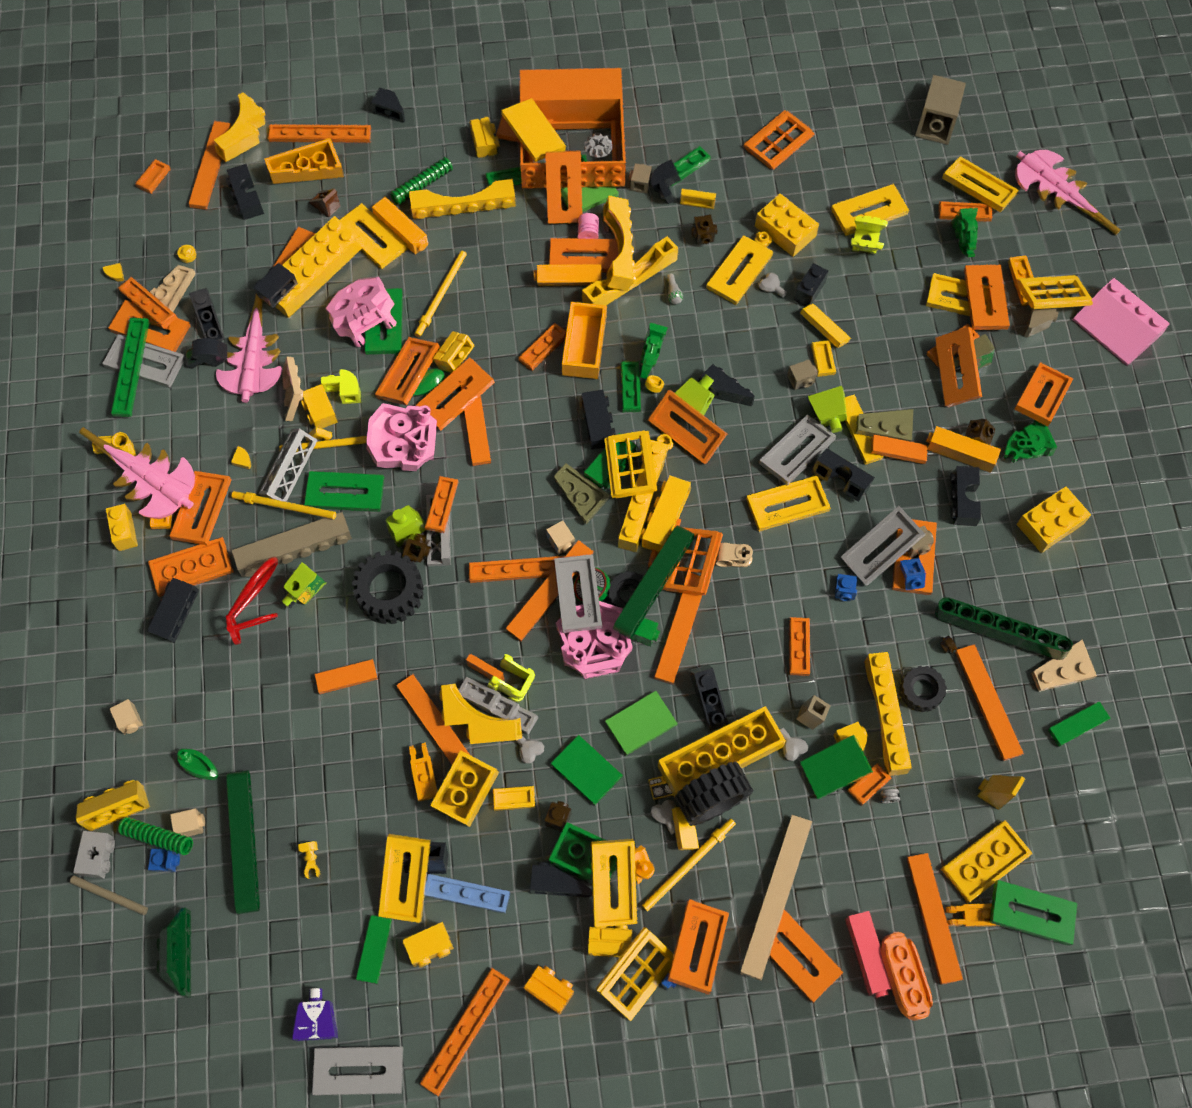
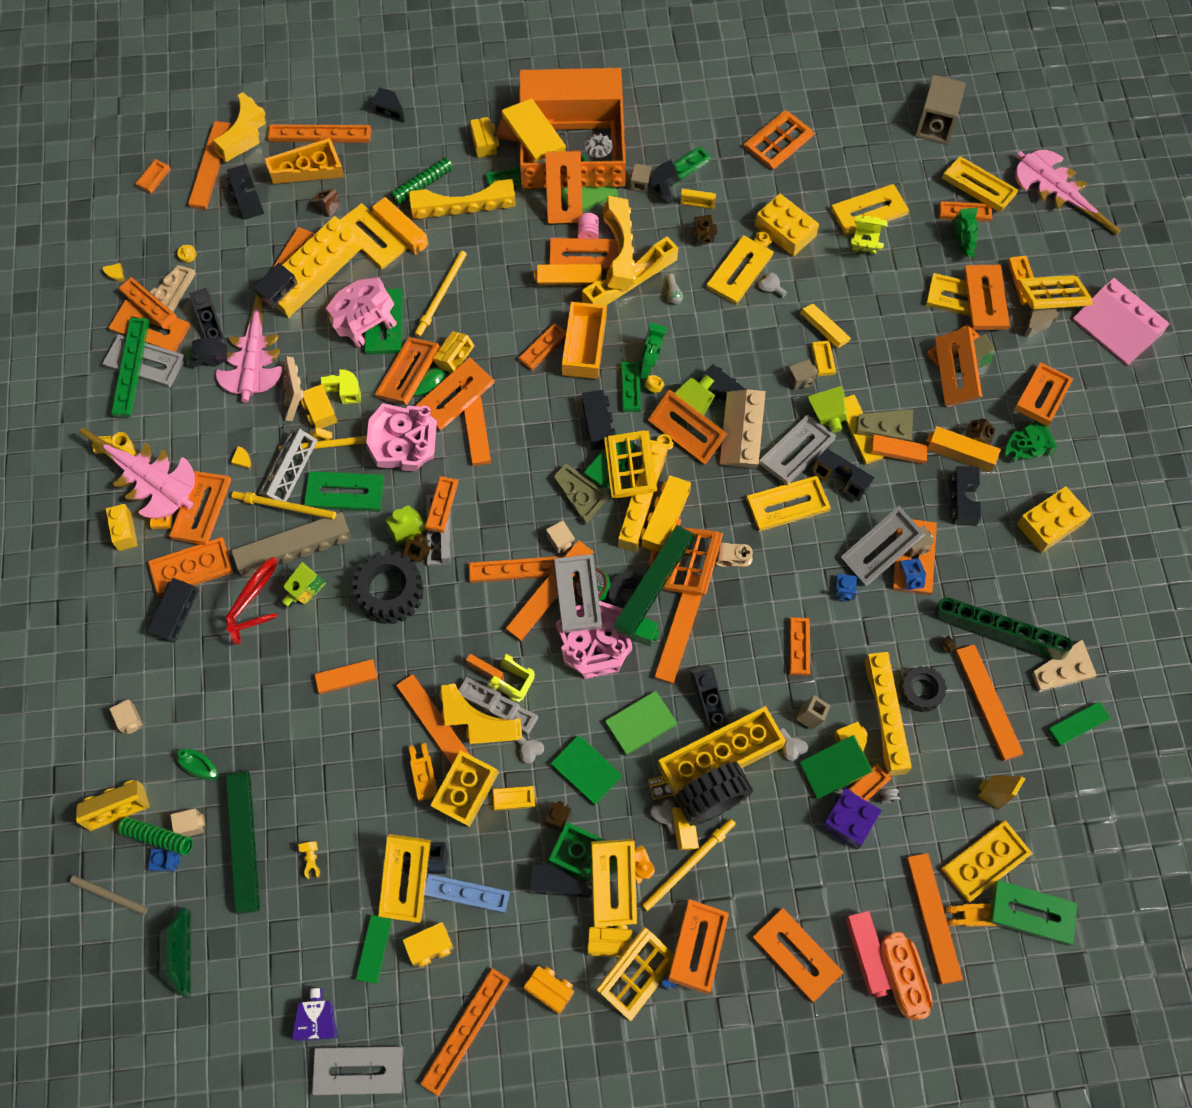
(91, 844): light grey brick -> none
(743, 428): none -> tan slope
(776, 898): tan tile -> none
(811, 285): black brick -> none
(851, 819): none -> dark purple brick

